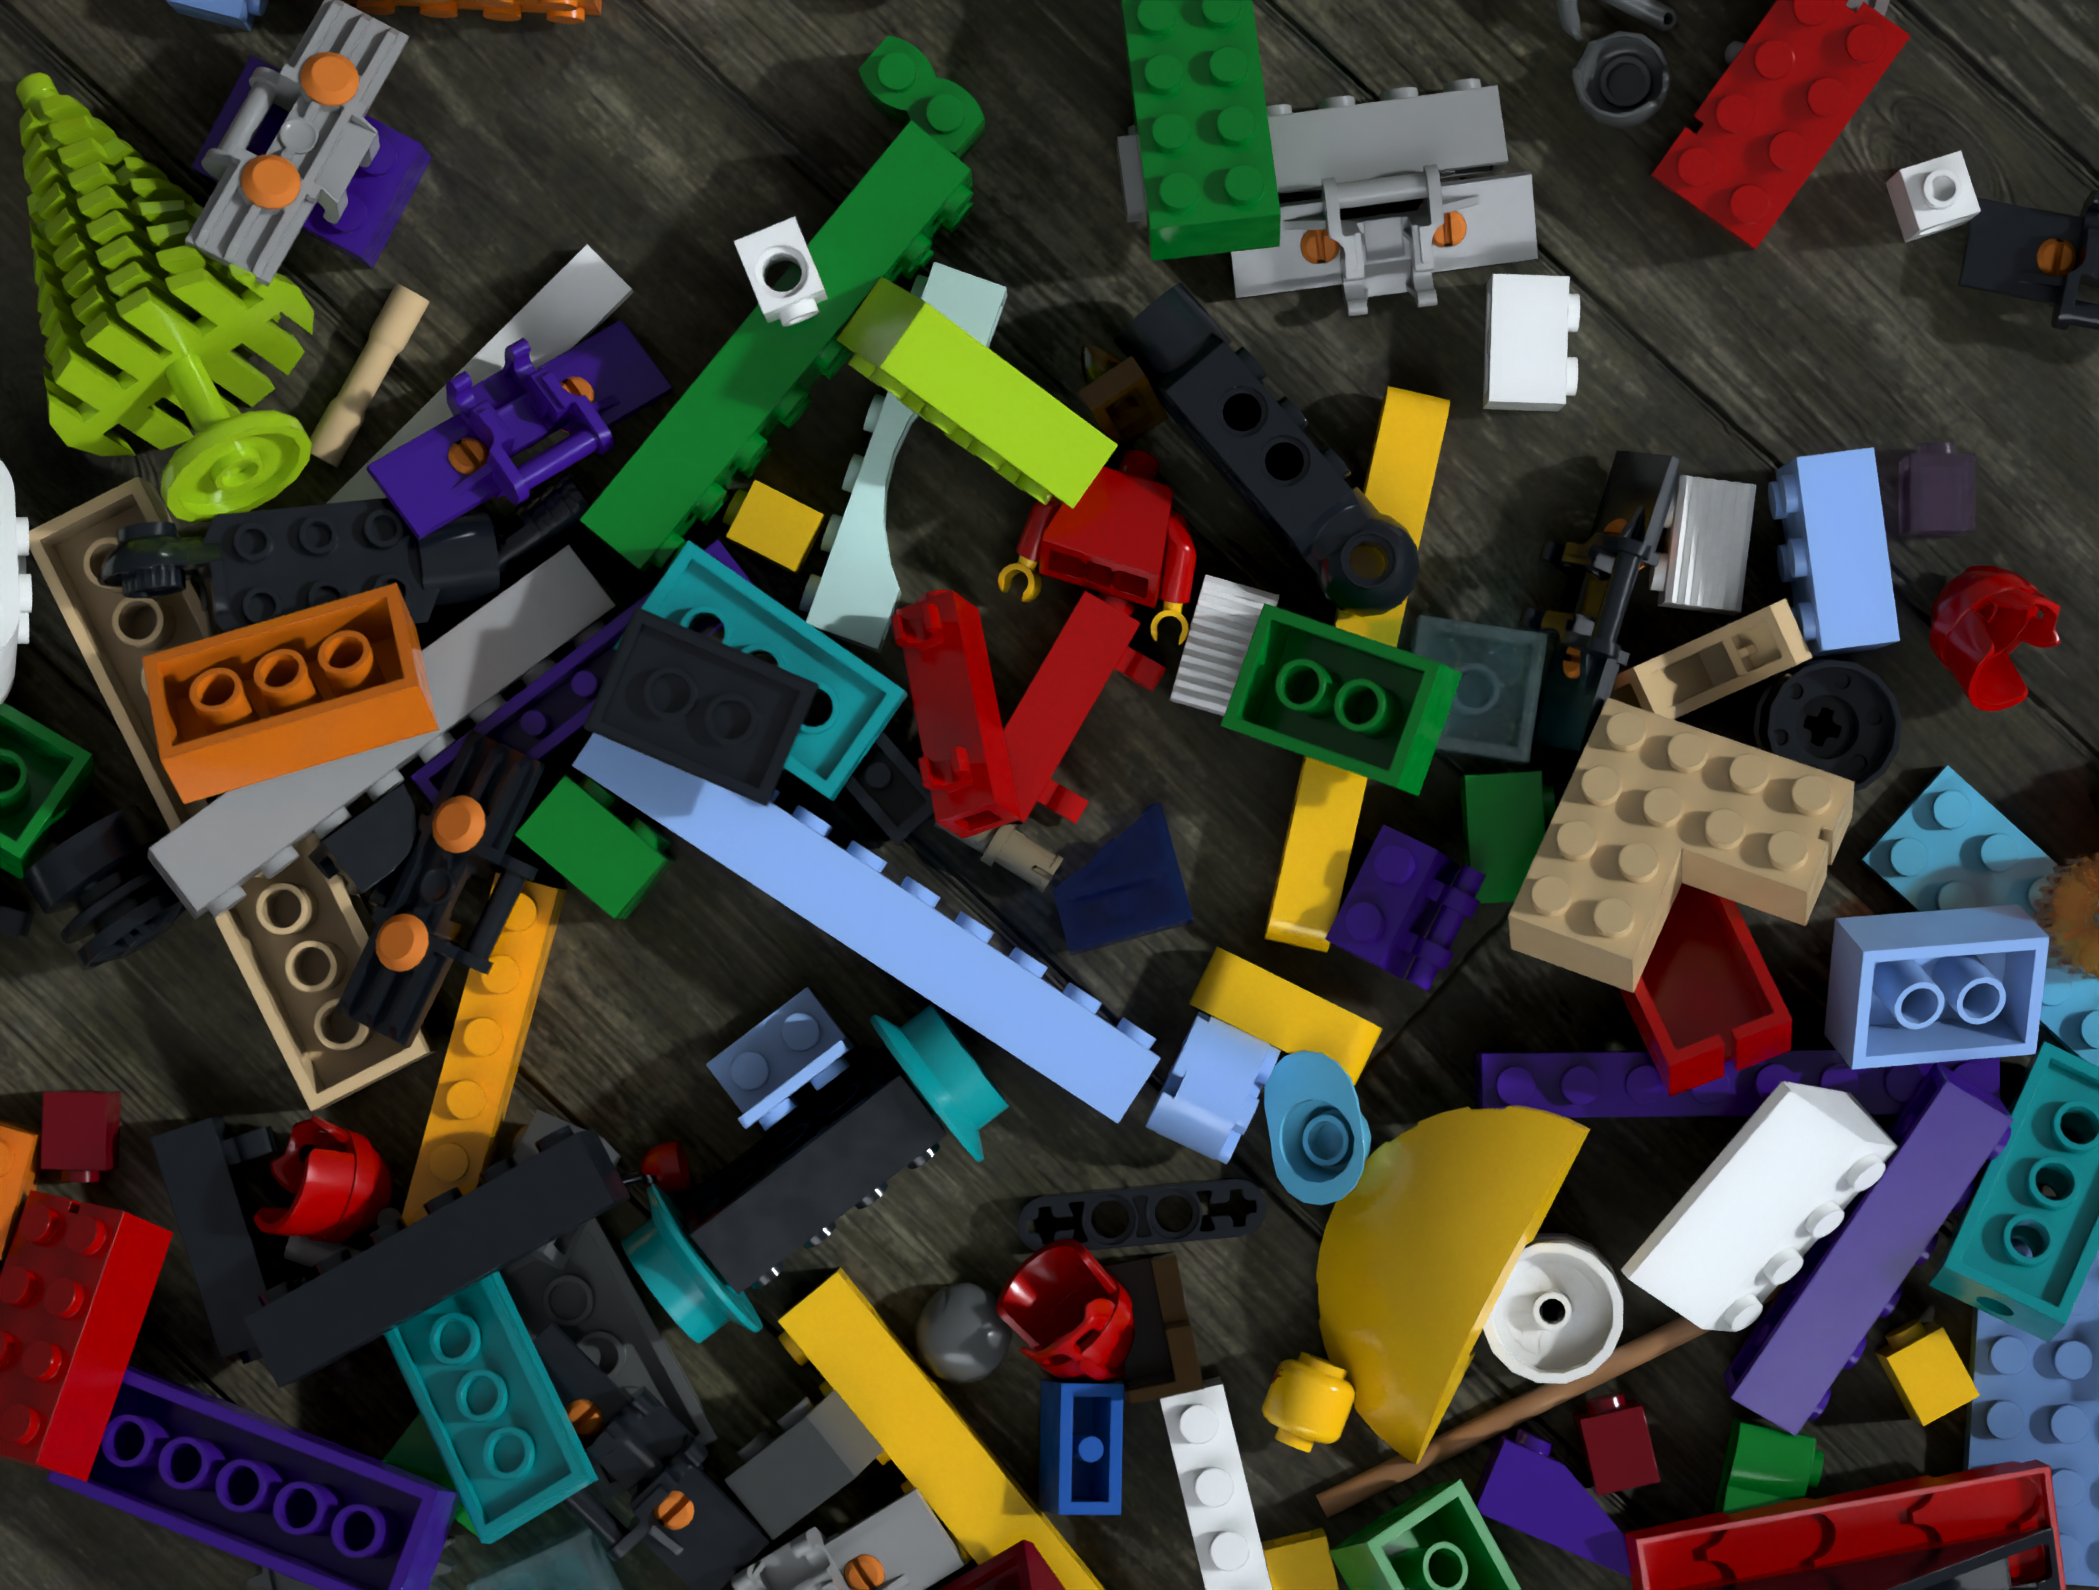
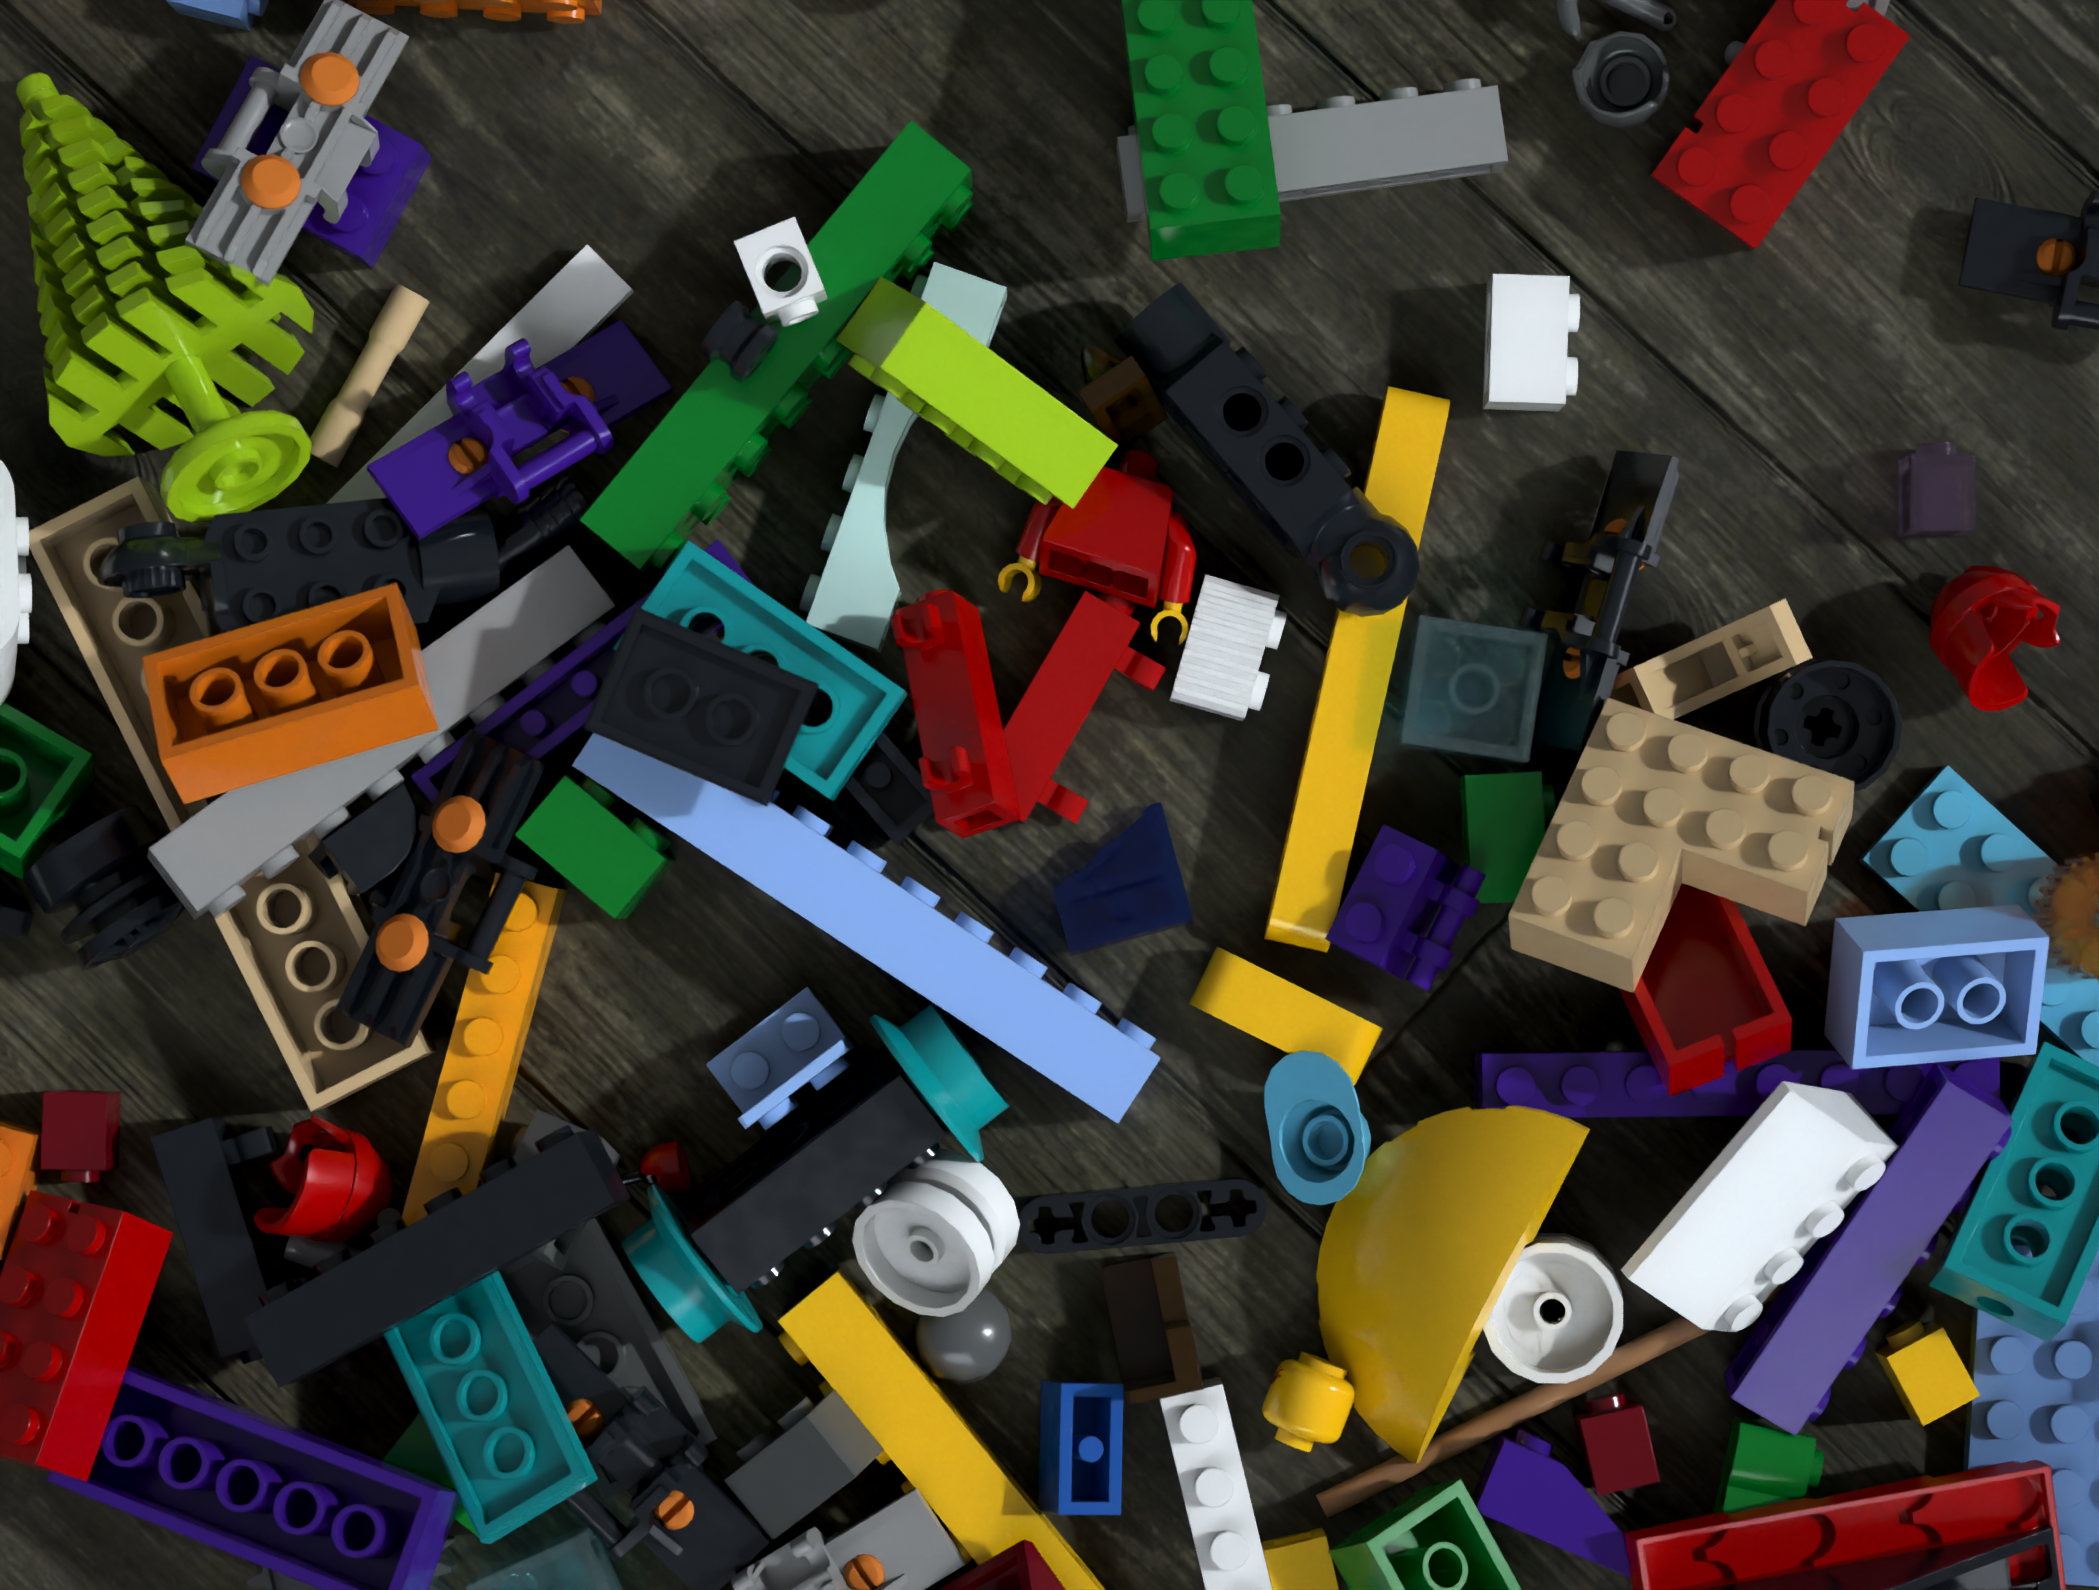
(739, 341): none -> black wheel
(773, 526): yellow brick -> none
(906, 89): green brick -> none
(937, 1234): none -> white wheel
(1014, 853): dark tan pin -> none
(1069, 1313): red helmet -> none
(1212, 1088): light blue brick -> none
(1341, 699): green brick -> none
(1393, 253): light grey piece -> none
(1705, 546): white brick -> none
(1835, 551): light blue brick -> none
(1933, 196): white brick -> none

